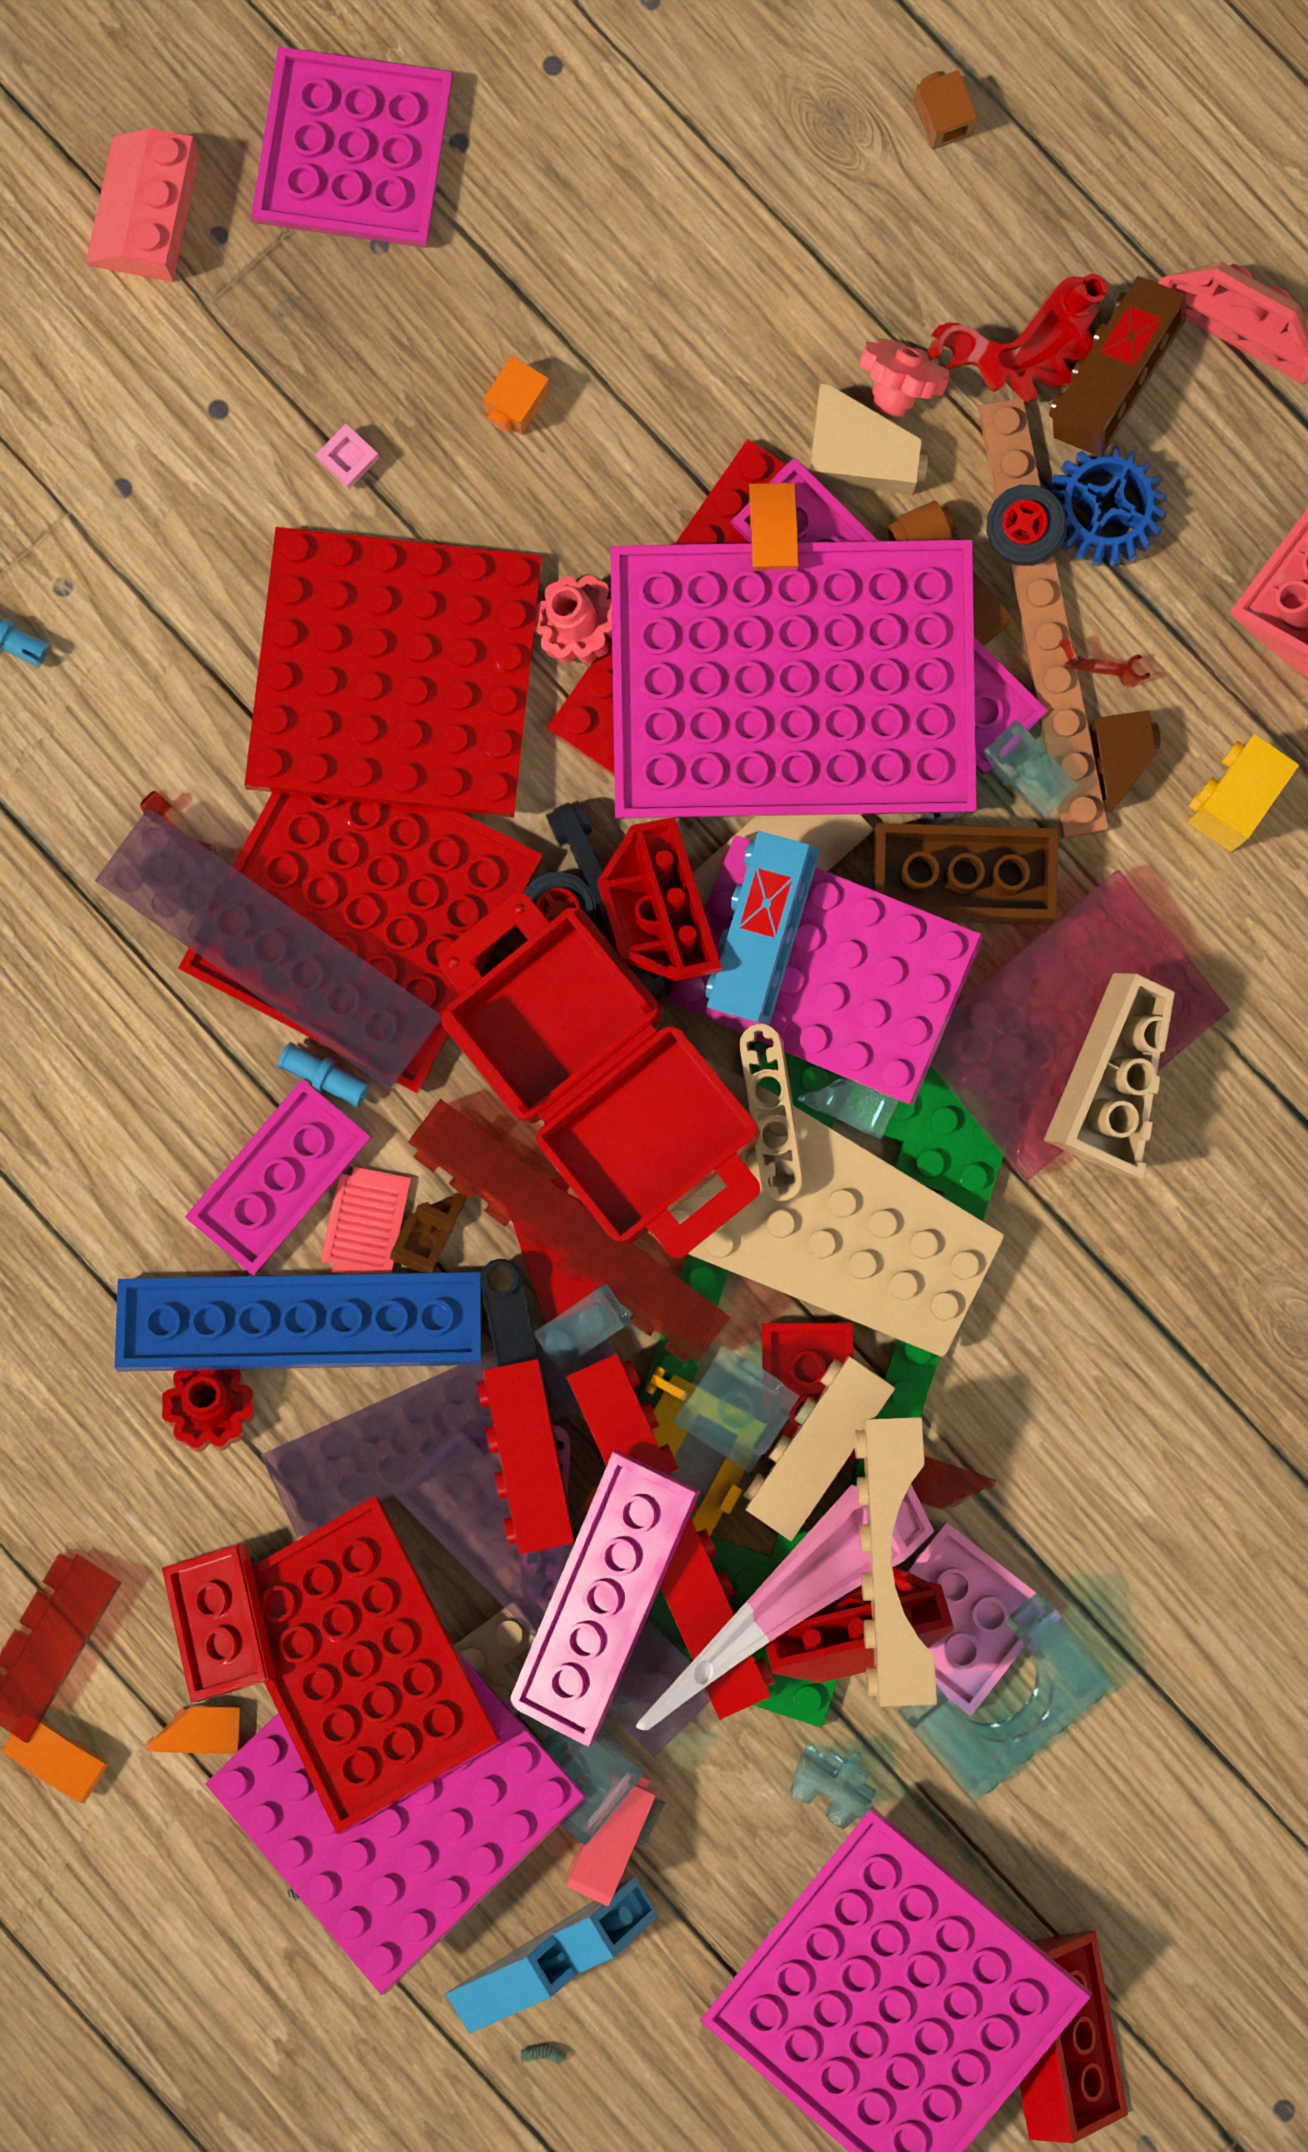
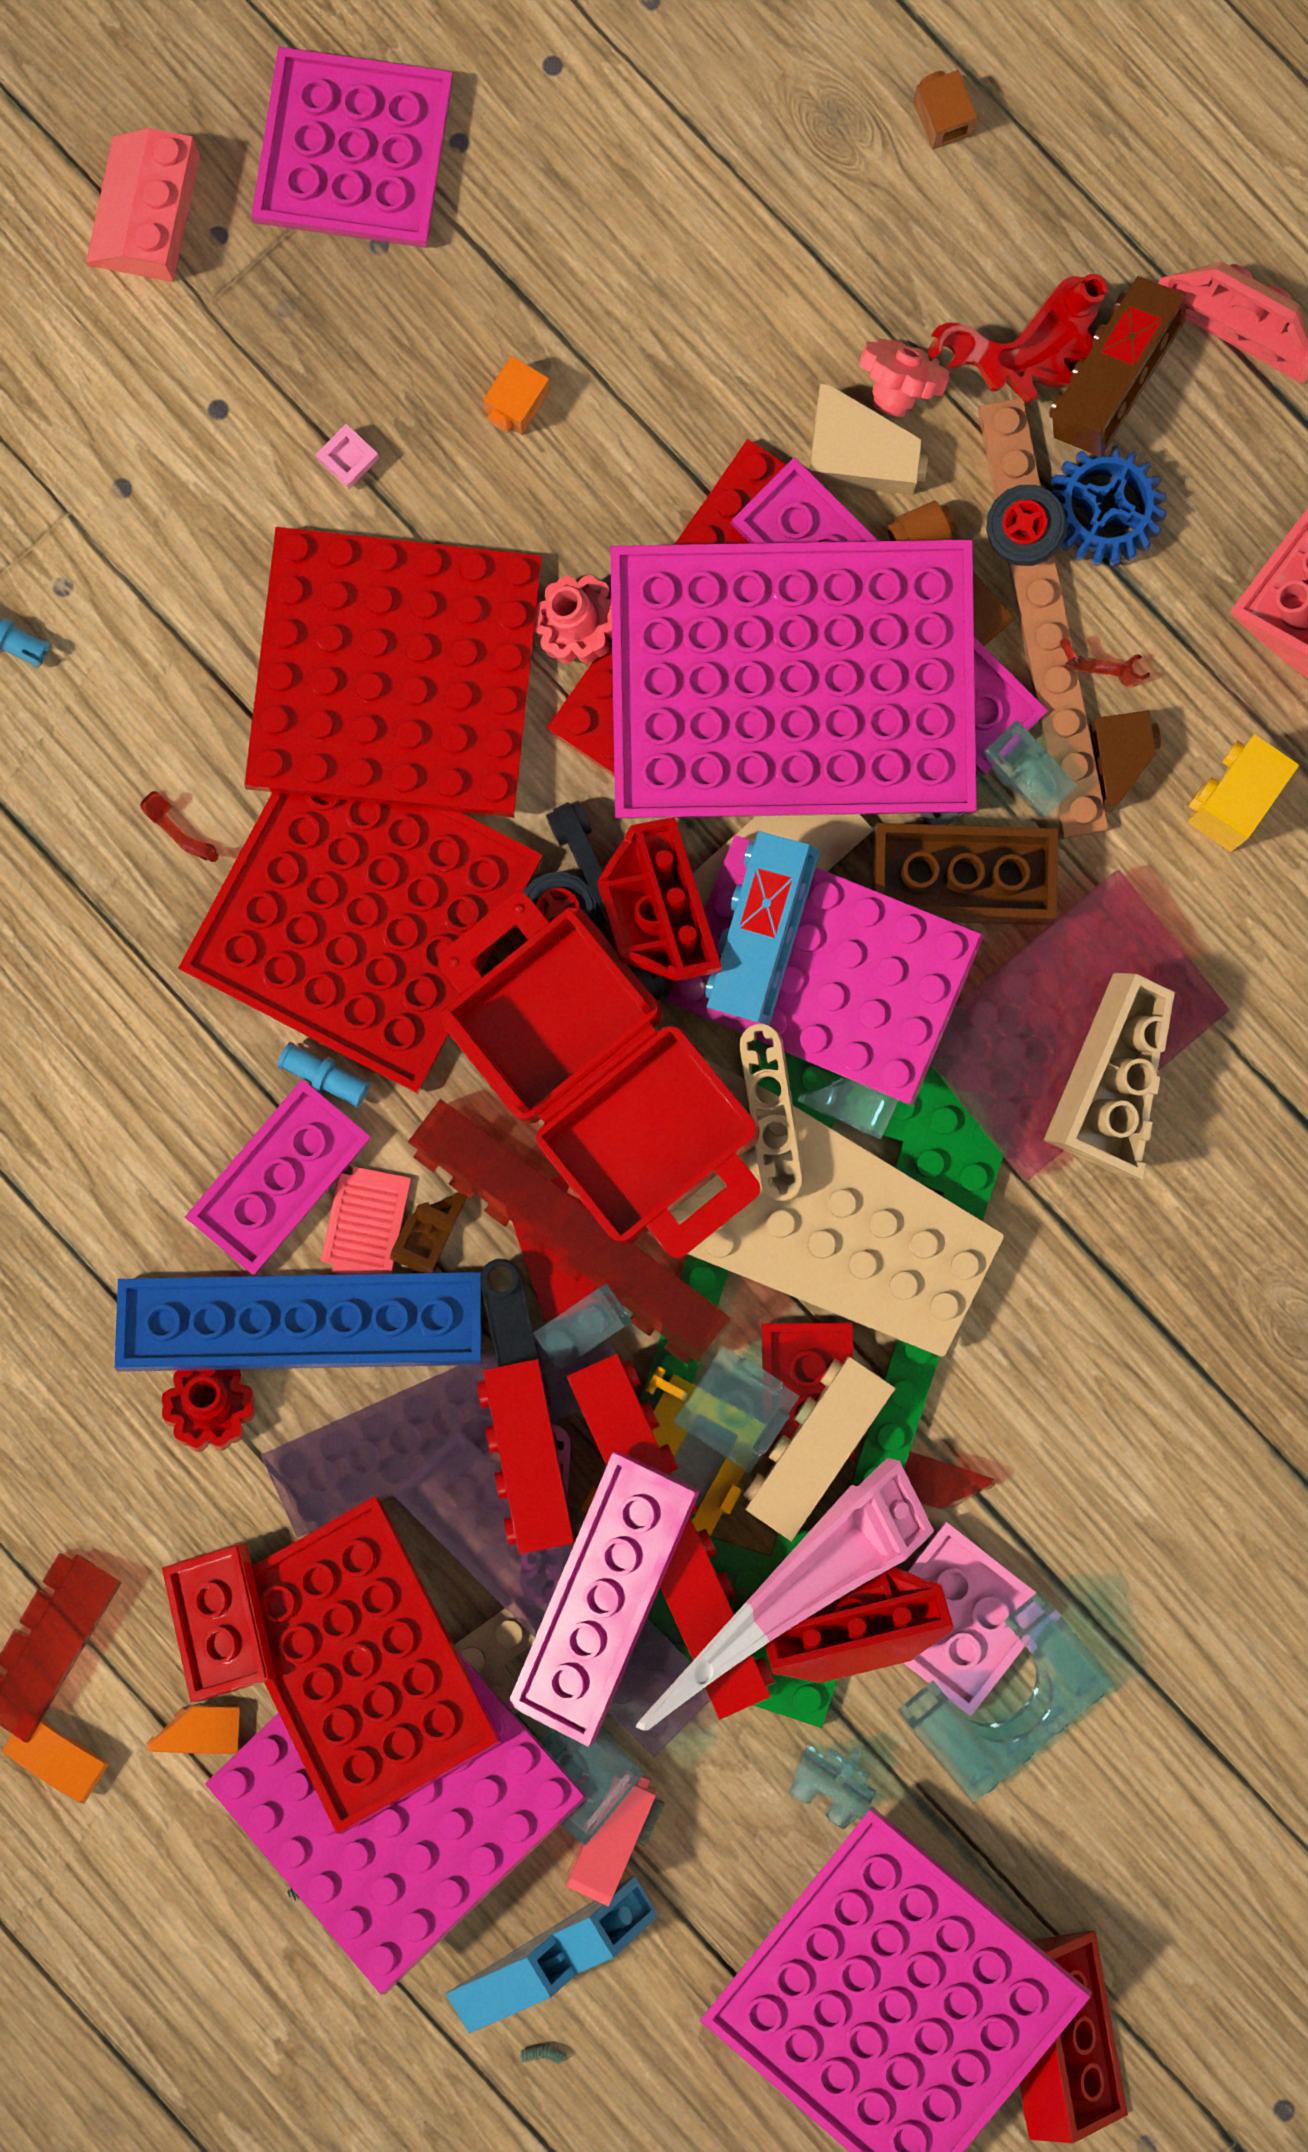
(269, 949): clear purple plate -> none
(773, 526): orange slope -> none
(902, 1663): tan arch -> none

